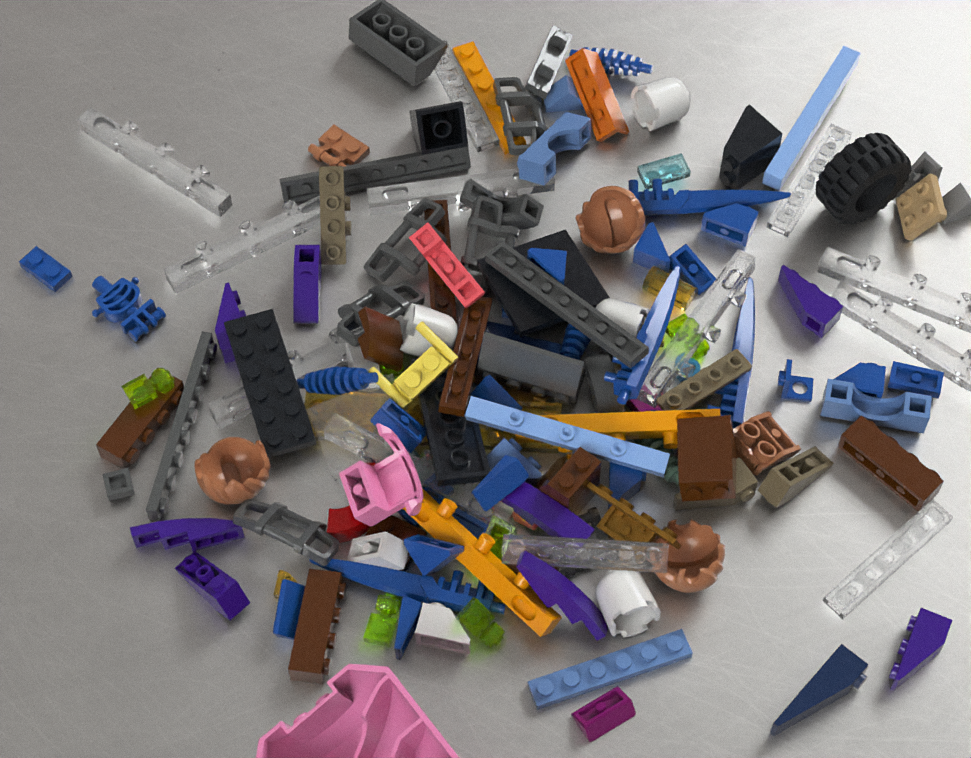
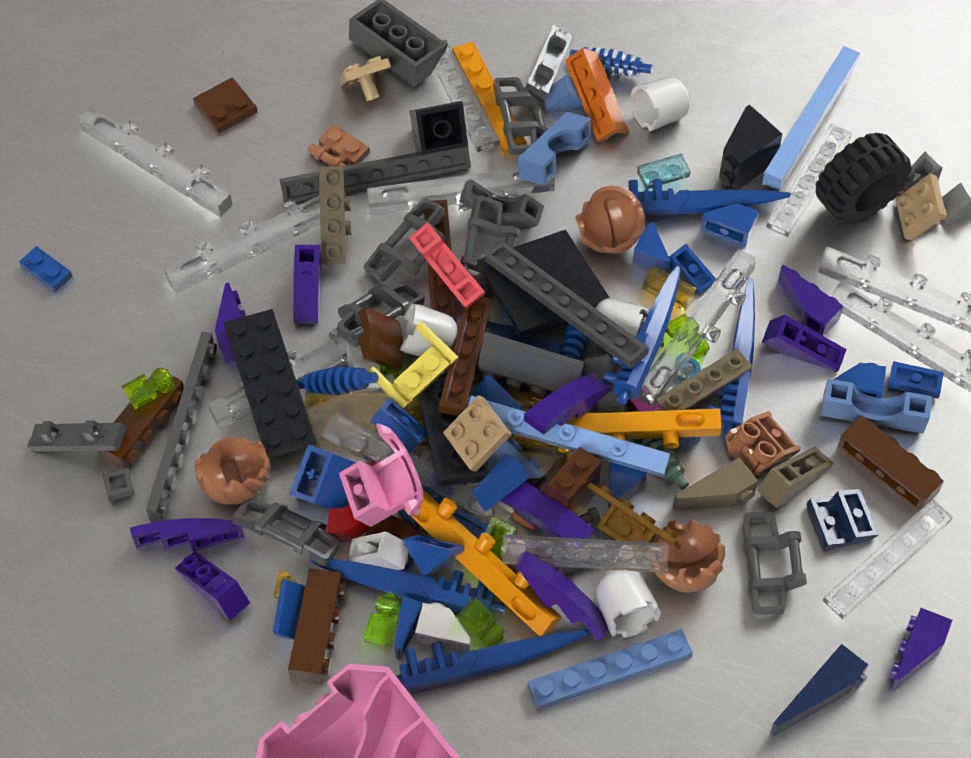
(77, 436): none -> dark grey hinge
(119, 305): blue torso -> none
(225, 105): none -> reddish brown plate
(320, 480): none -> blue slope
(365, 76): none -> tan plate
(449, 668): none -> blue piece
(477, 433): none -> tan plate
(550, 261): blue slope -> none
(567, 402): none -> dark purple slope
(604, 713): magenta slope -> none
(706, 458): reddish brown slope -> none
(775, 542): none -> dark grey bar
(787, 380): blue bracket -> none
(803, 343): none -> dark purple slope
(842, 519): none -> dark blue slope

